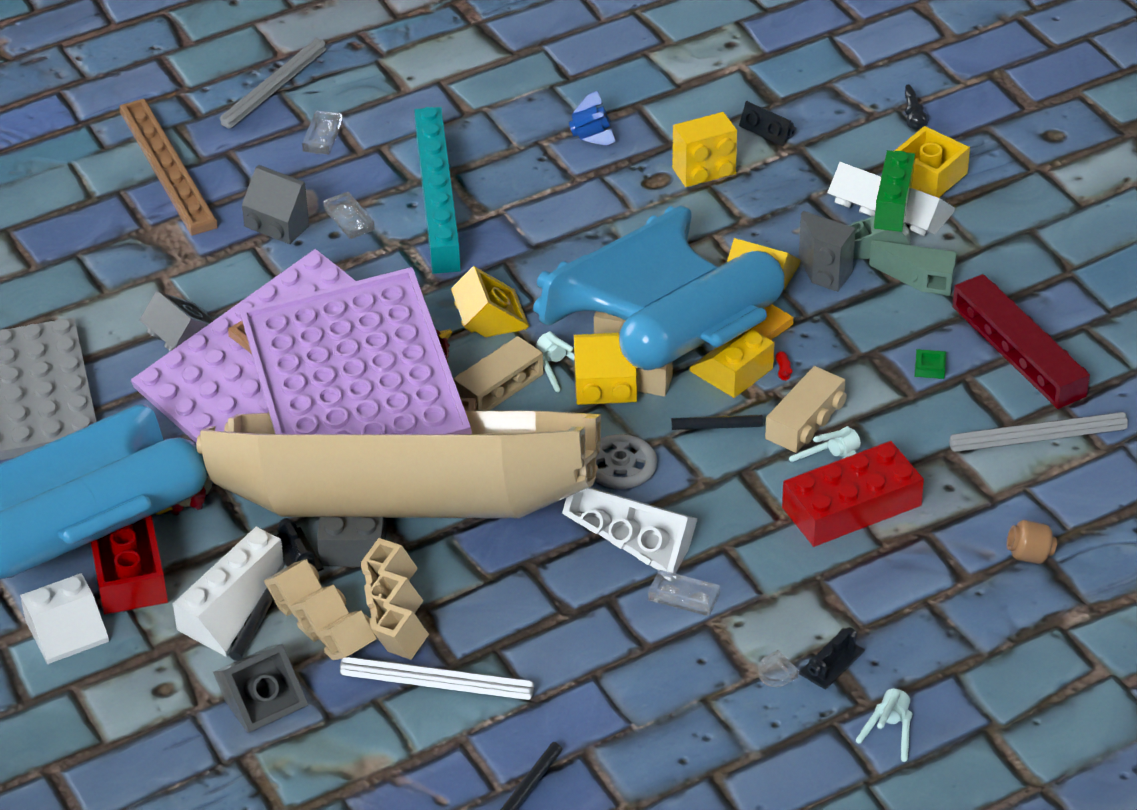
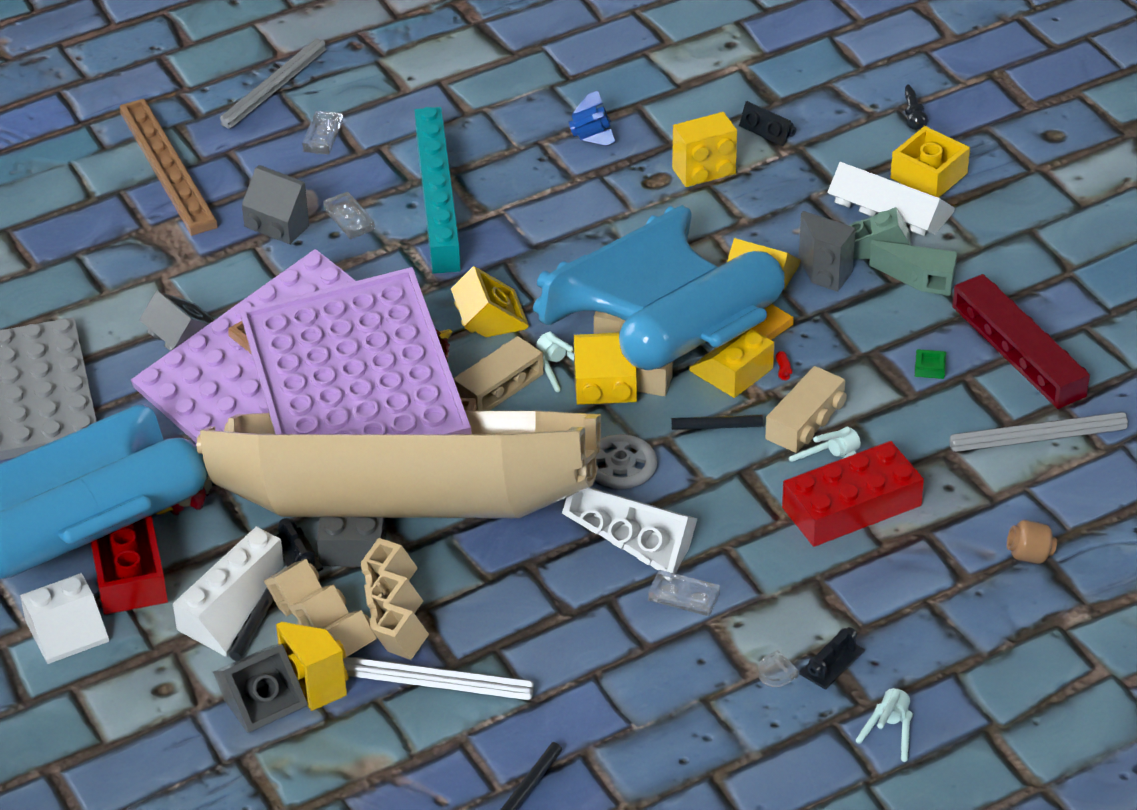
(316, 662): none -> yellow slope
(894, 191): green brick -> none

